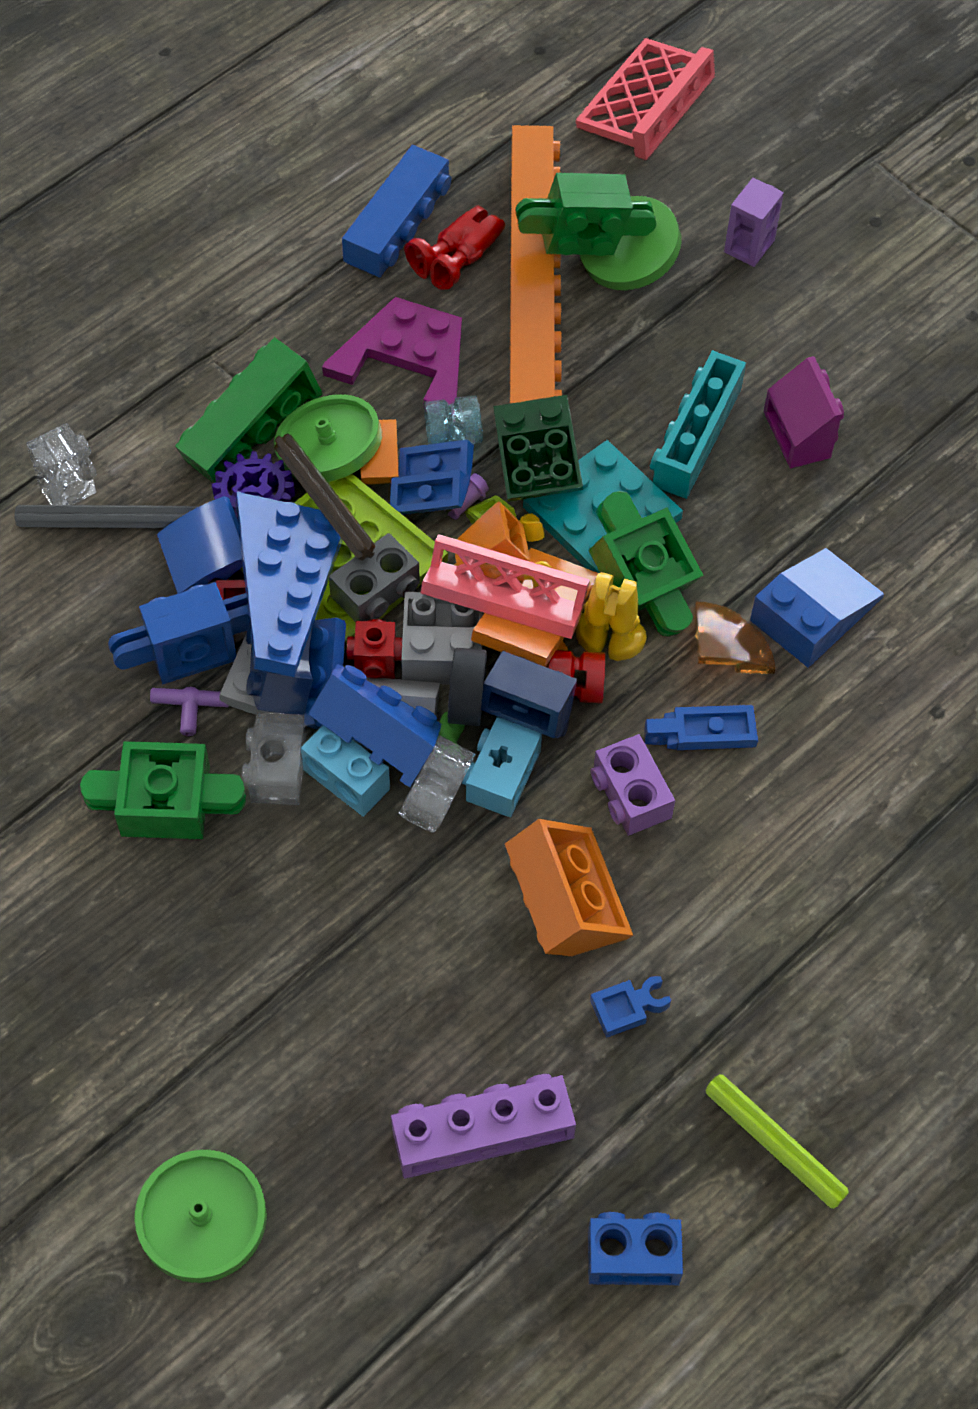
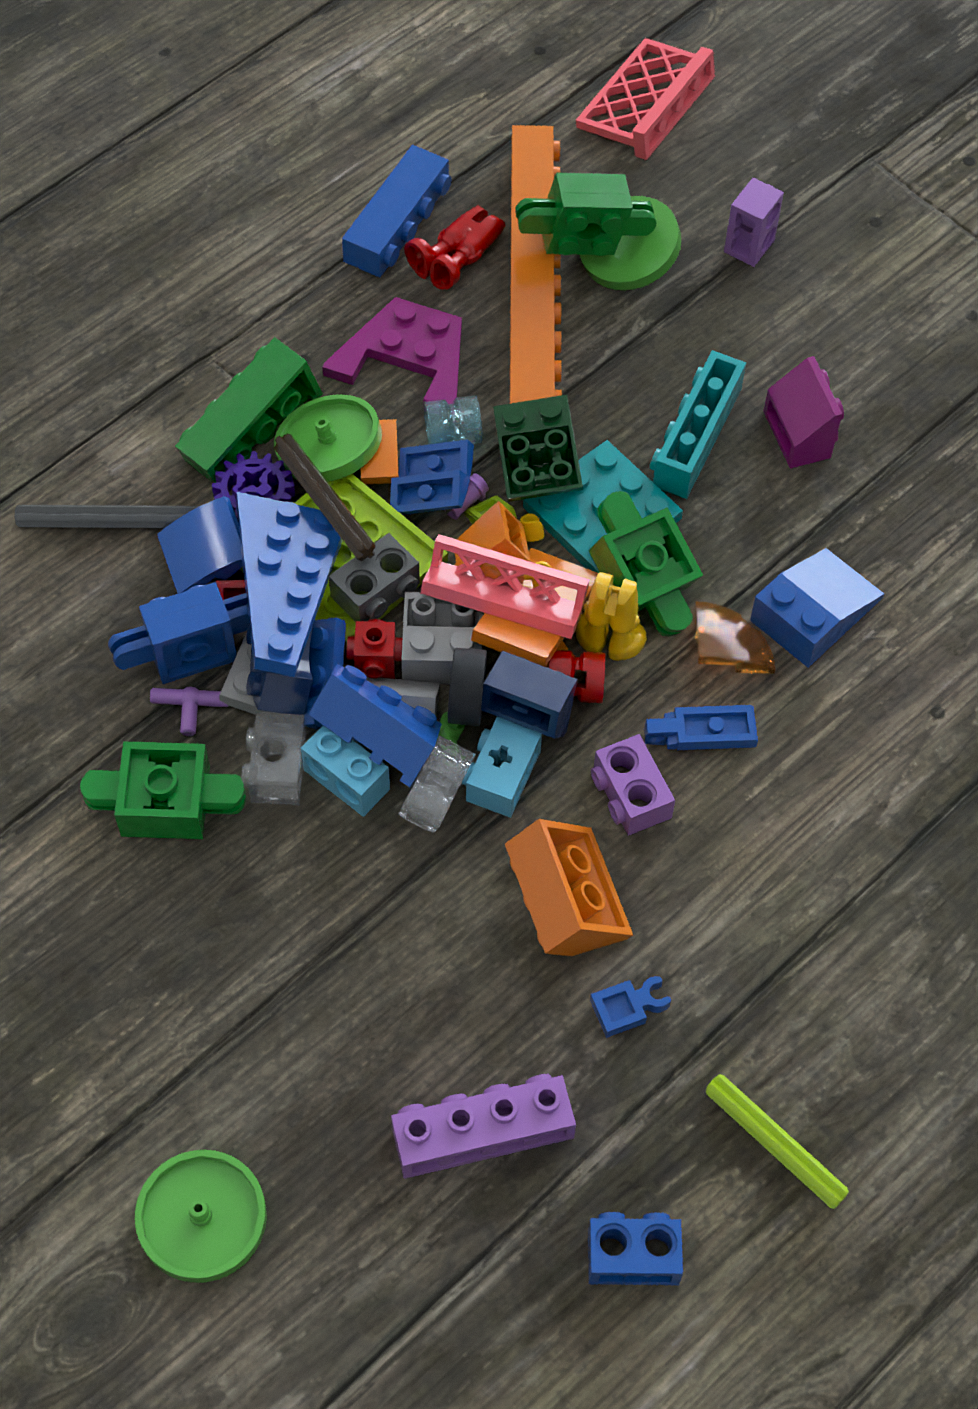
(63, 465): clear brick -> none

